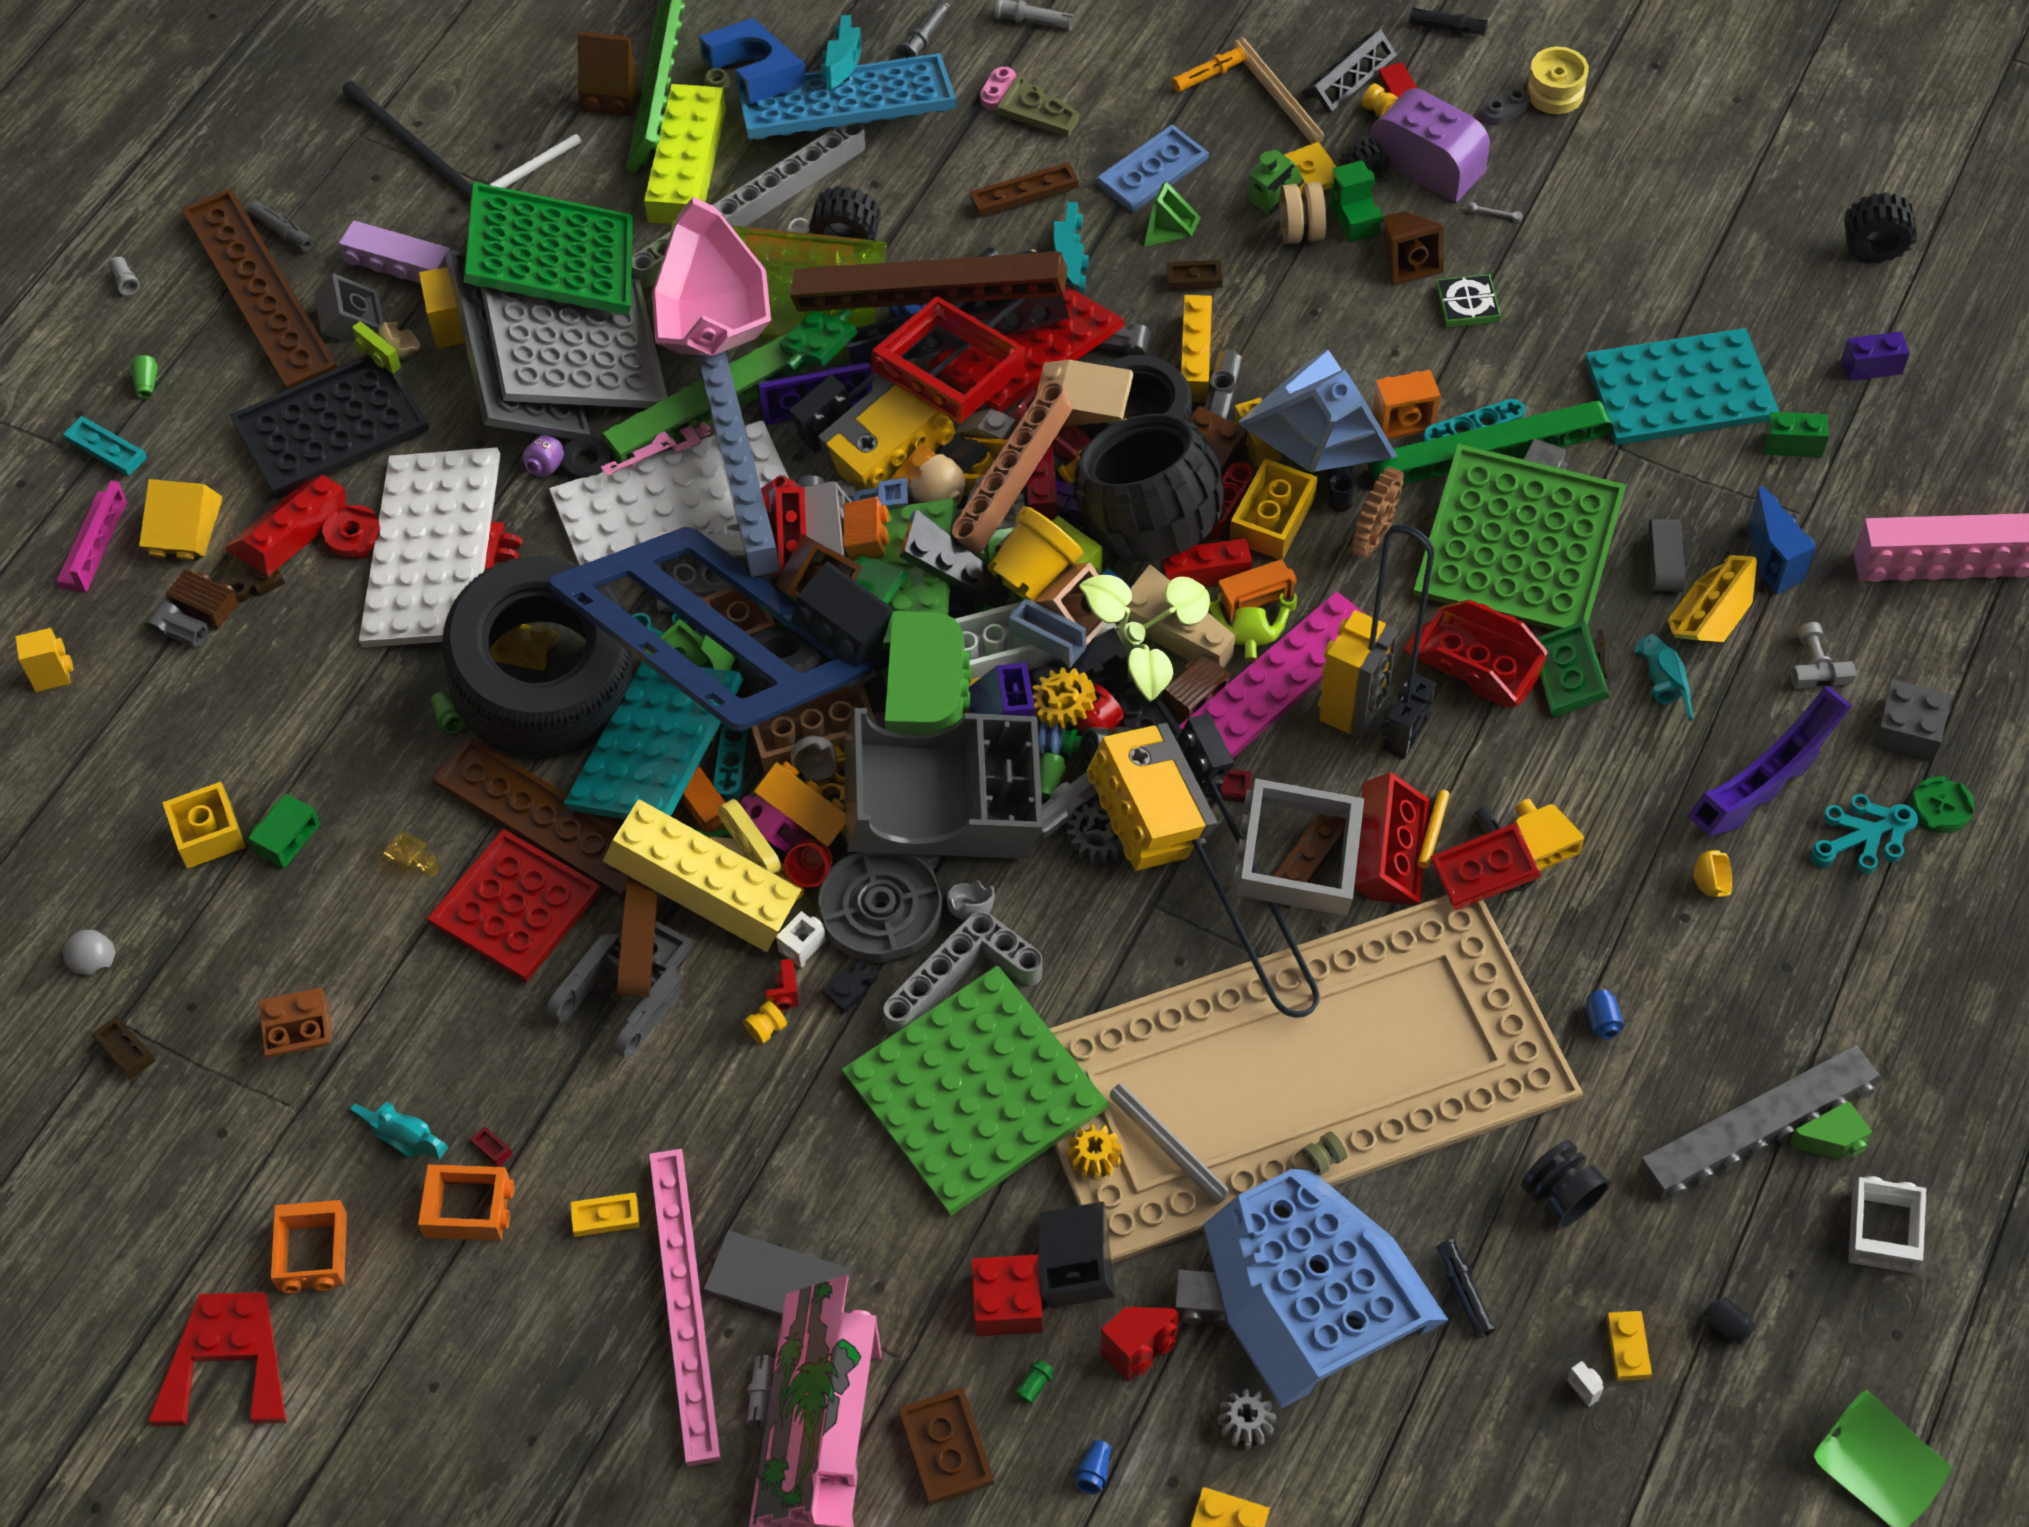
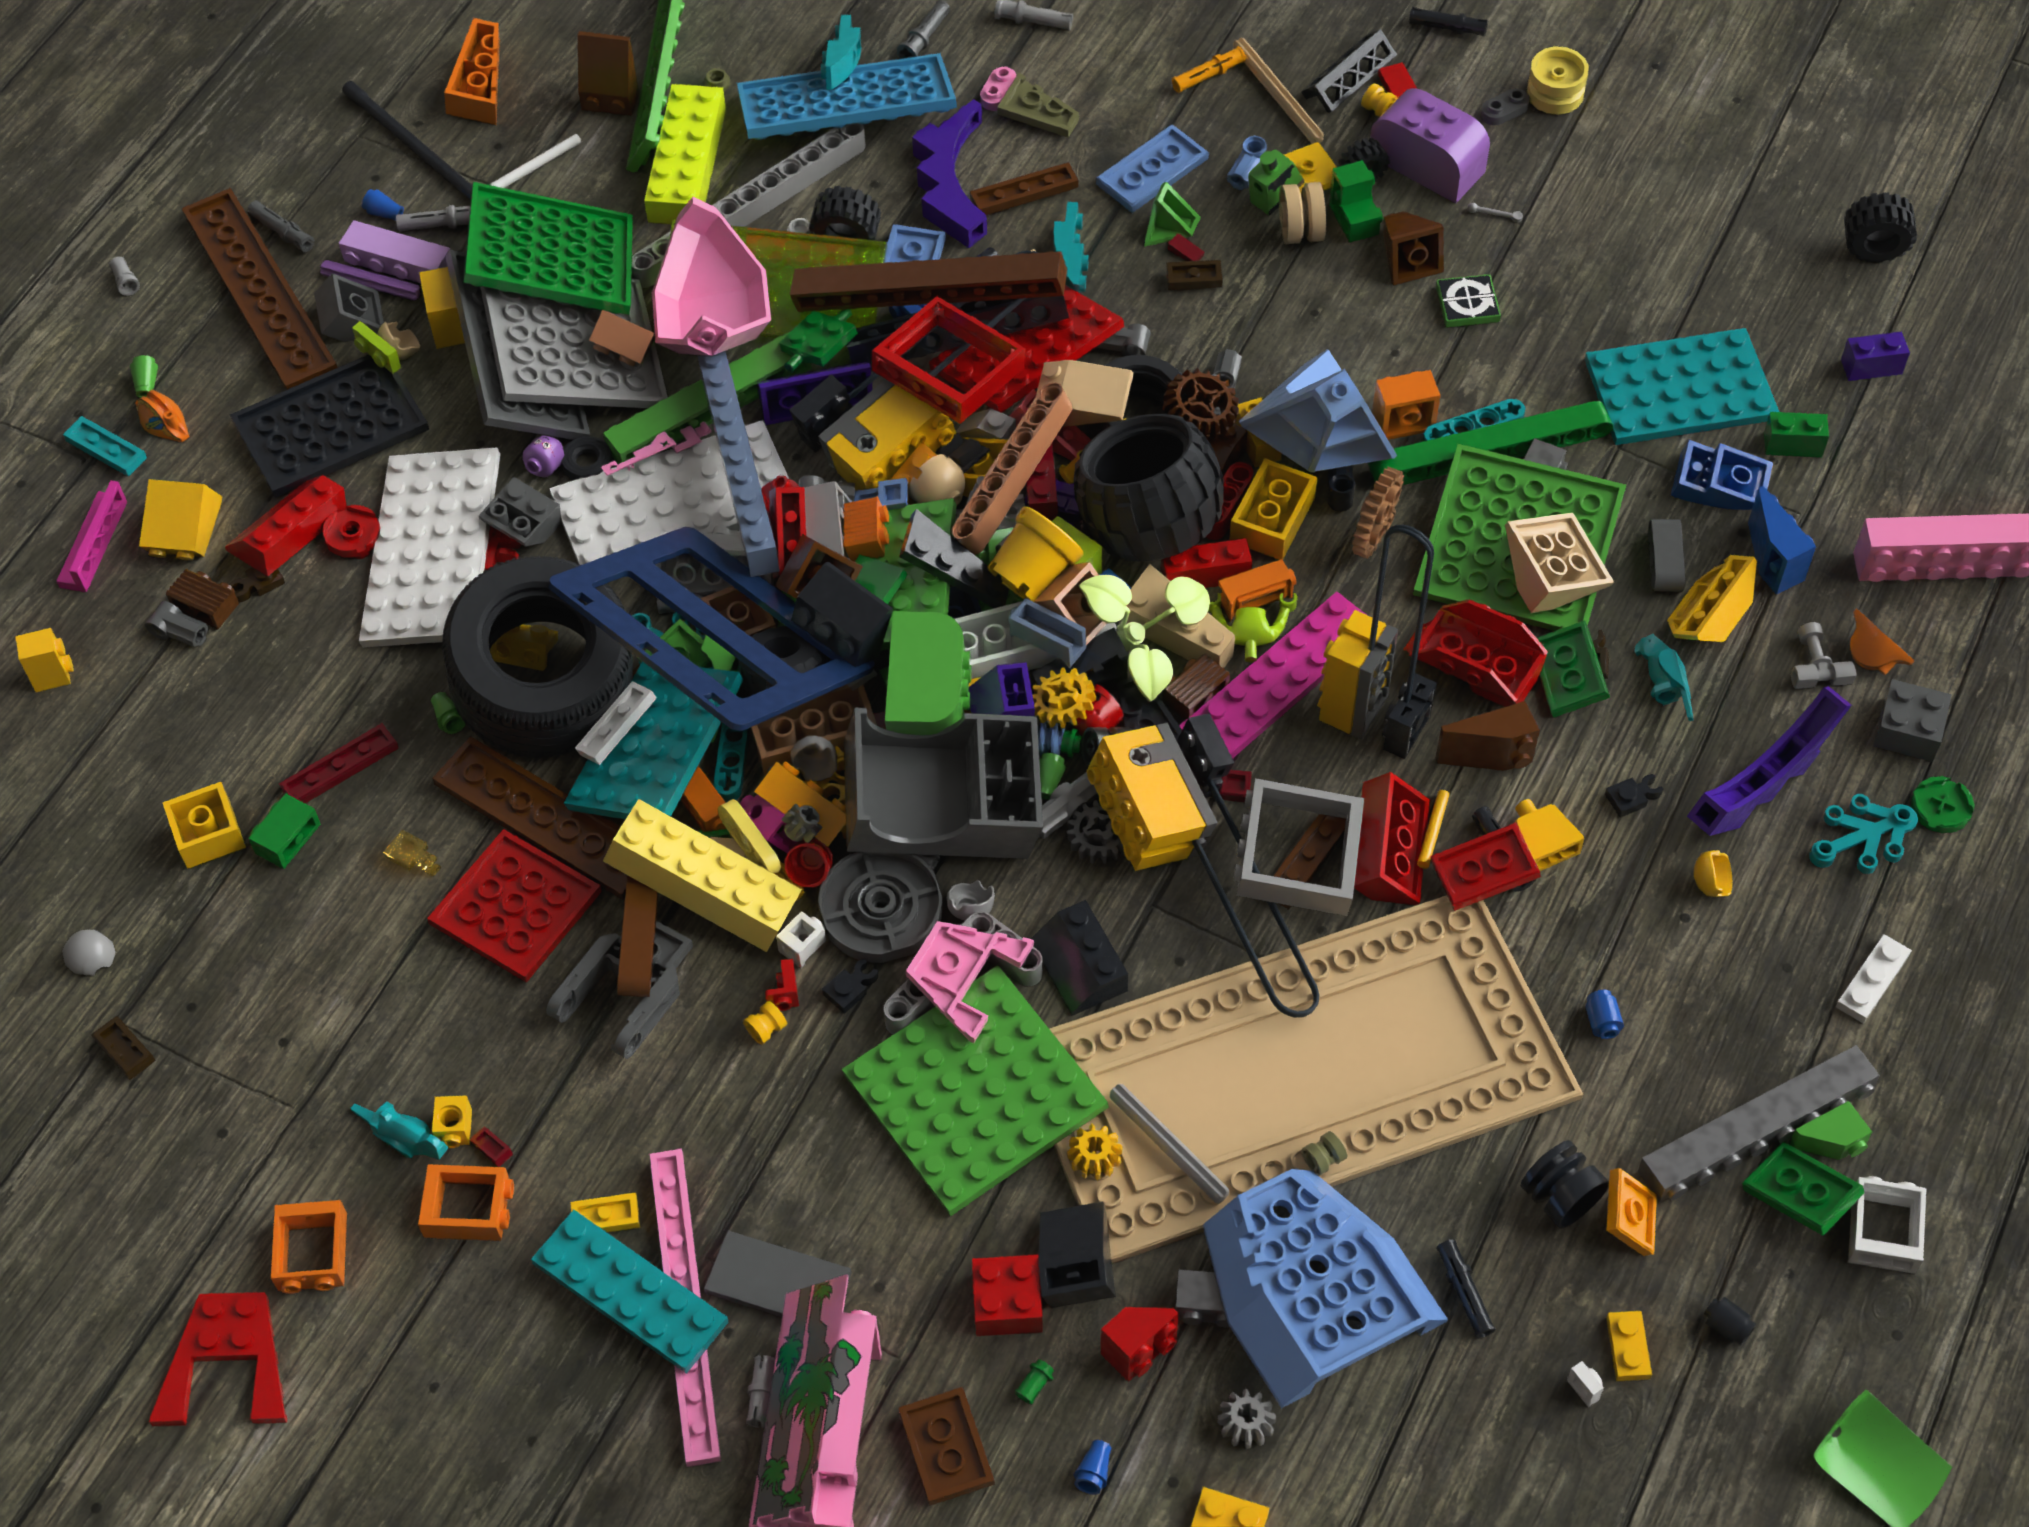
(161, 417): none -> orange hat
(295, 1022): dark orange slope -> none
(340, 764): none -> dark red tile
(372, 280): none -> medium lavender axle
(380, 205): none -> blue cone
(450, 217): none -> light grey pin
(452, 1109): none -> yellow brick
(474, 80): none -> orange wedge
(523, 513): none -> dark grey slope
(615, 722): none -> white plate
(621, 337): none -> nougat slope
(630, 1291): none -> teal plate
(748, 40): blue arch -> none
(801, 823): none -> dark grey gear
(914, 244): none -> medium blue plate
(944, 200): none -> dark purple arch
(950, 964): none -> bright pink wing
(1080, 958): none -> black slope
(1184, 248): none -> dark red piece
(1197, 344): yellow brick -> none
(1204, 395): none -> reddish brown gear
(1249, 157): none -> medium blue piece
(1490, 740): none -> reddish brown slope
(1554, 561): none -> tan slope
(1630, 797): none -> black plate
(1631, 1212): none -> light orange tile
(1720, 476): none -> blue slope
(1803, 1188): none -> green tile
(1873, 978): none -> white plate
(1874, 649): none -> orange hat

